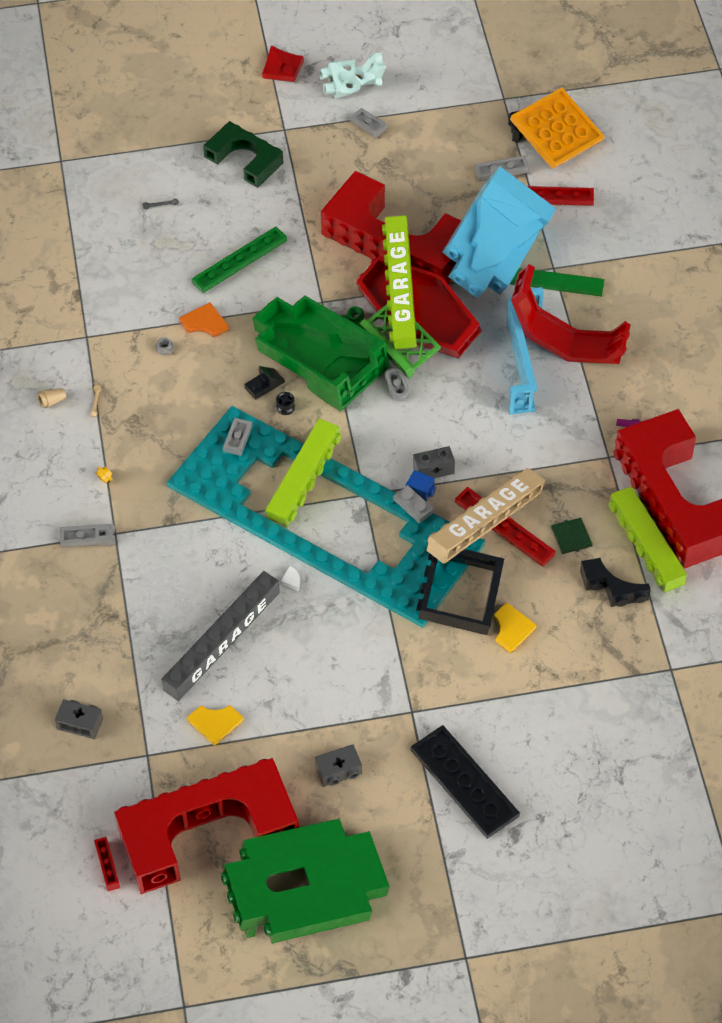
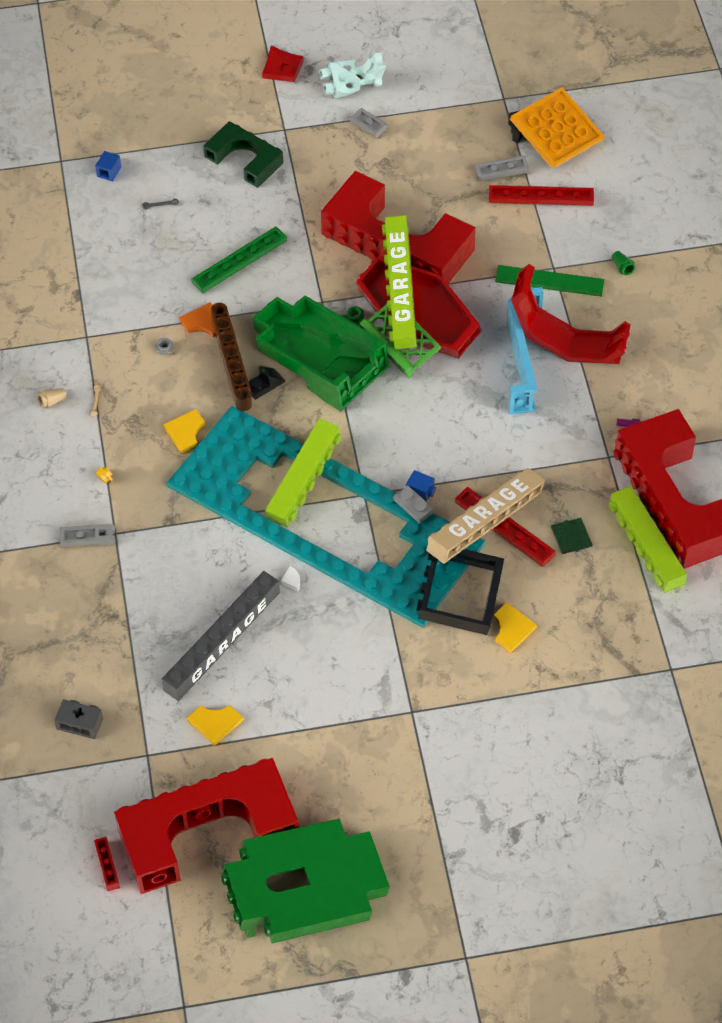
(108, 166): none -> blue brick
(184, 430): none -> yellow tile
(231, 357): none -> reddish brown beam
(237, 436): light grey plate -> none
(285, 398): black wheel -> none
(329, 763): dark grey brick -> none
(398, 385): light grey plate -> none
(435, 462): dark grey brick -> none
(465, 781): black plate -> none
(496, 234): medium azure panel -> none
(618, 591): black arch -> none
(624, 264): none -> green cone

